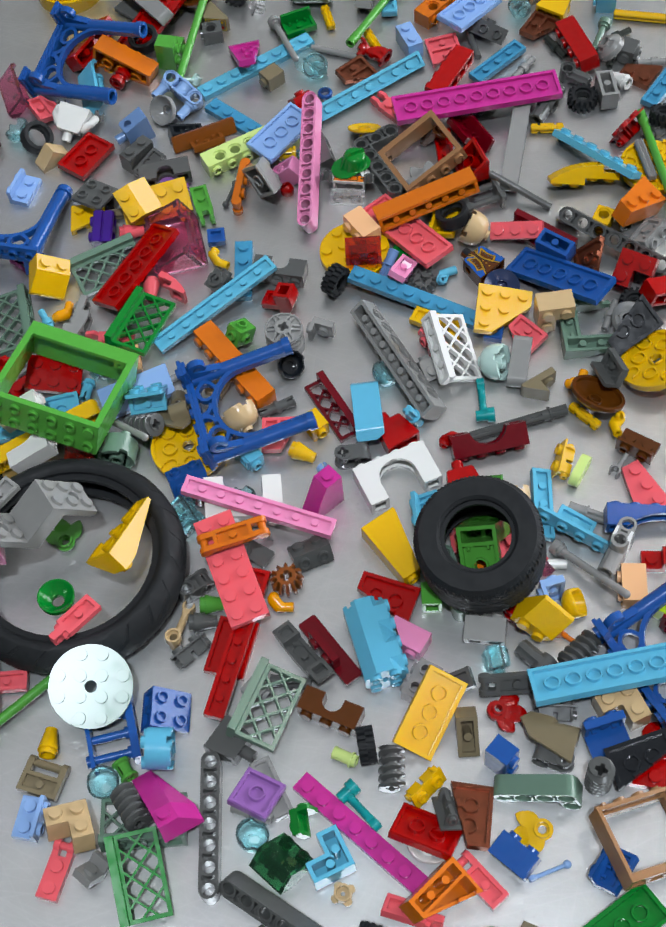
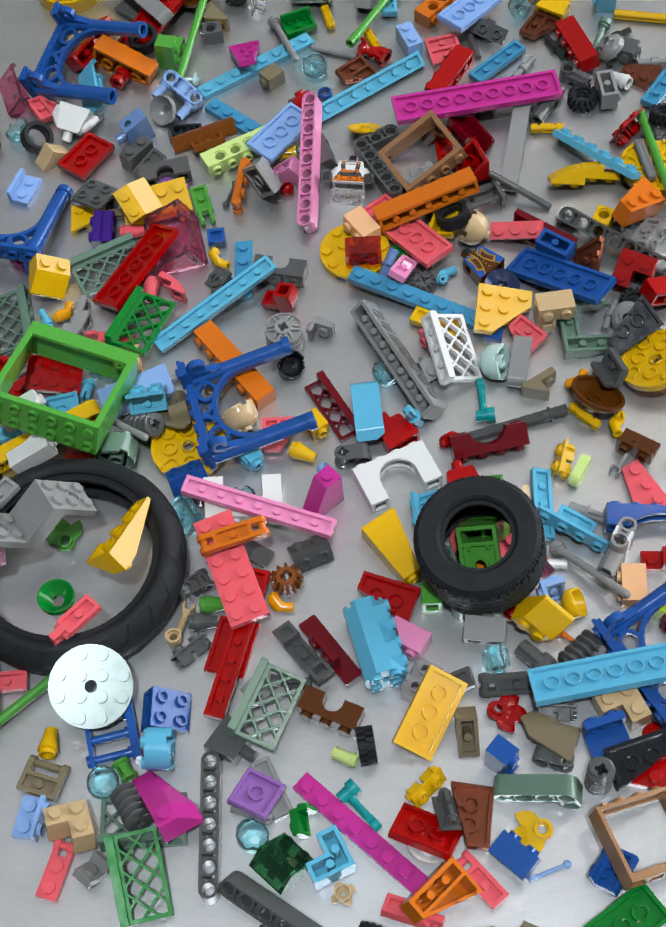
(240, 332): bright green brick -> none
(277, 407): dark grey pin -> none
(335, 280): black tyre -> none
(352, 163): green piece -> none
(385, 107): coral hinge -> none
(390, 768): dark grey piece -> none

